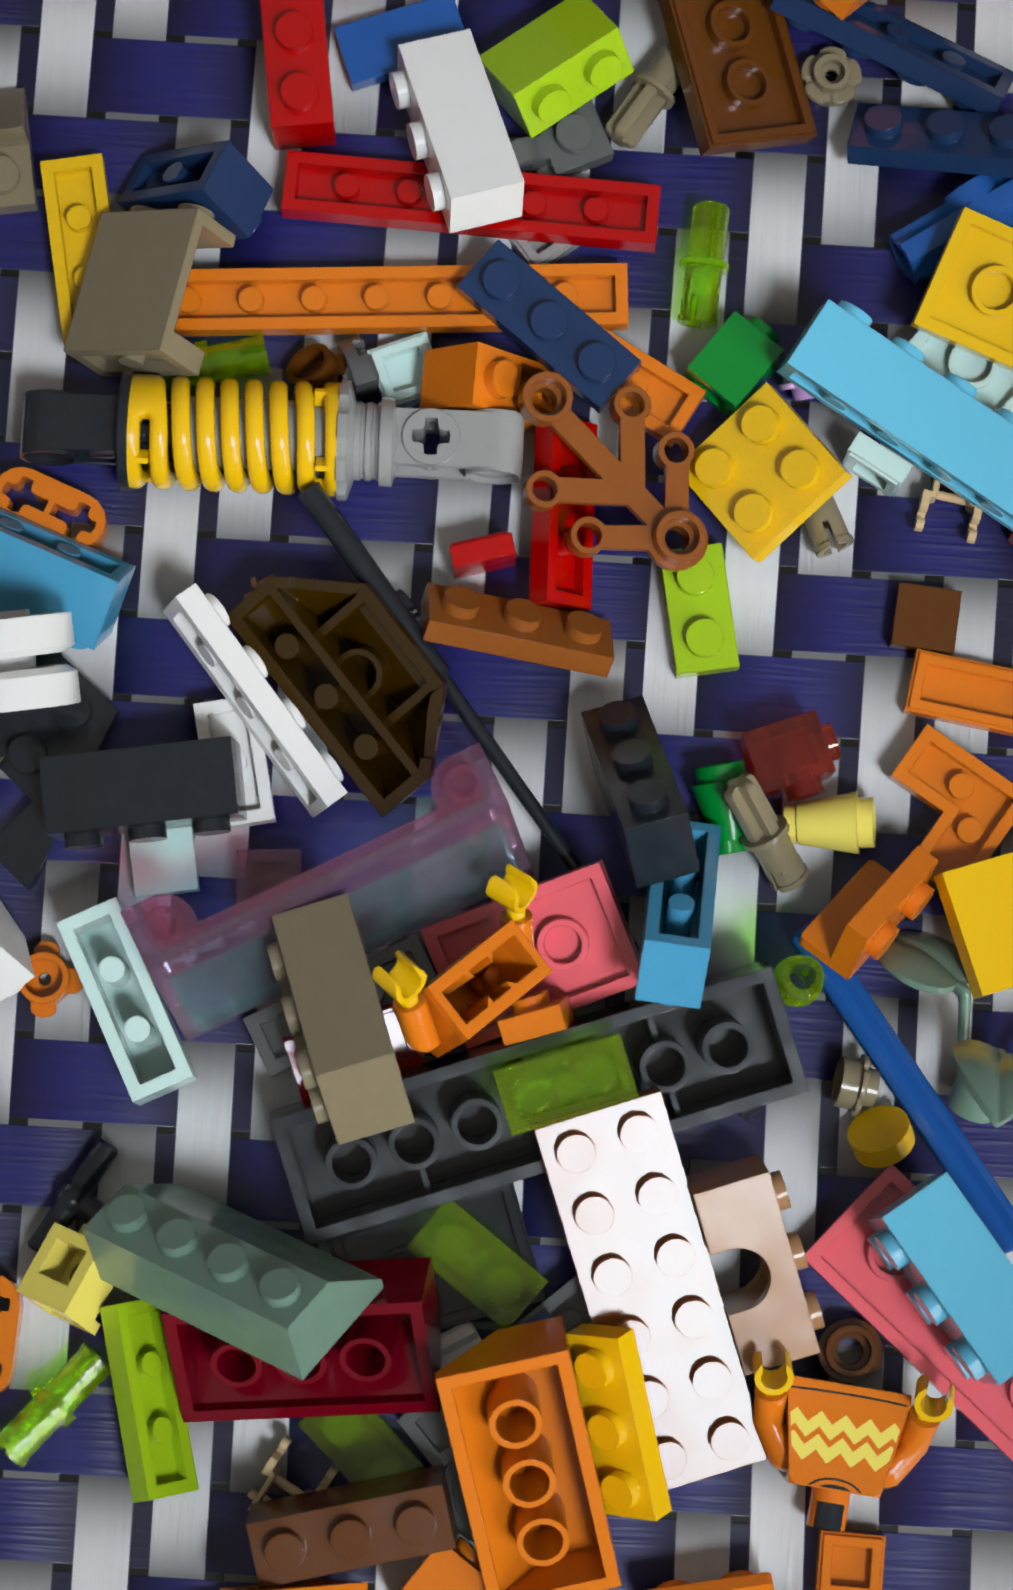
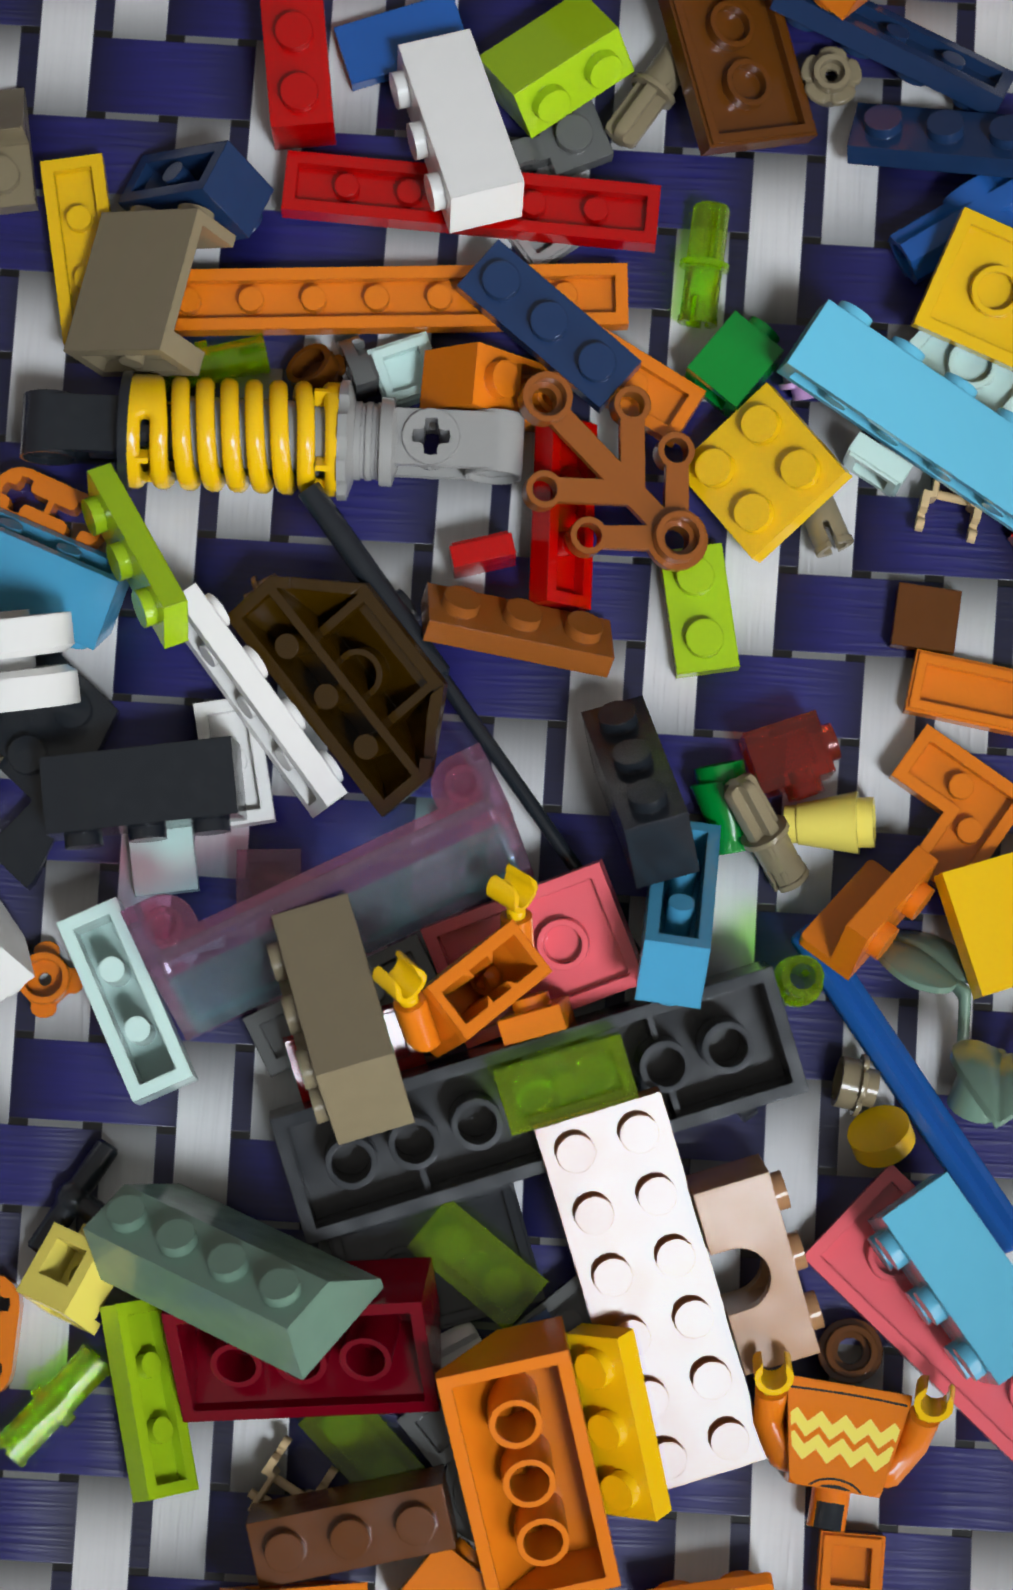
(135, 556): none -> lime plate

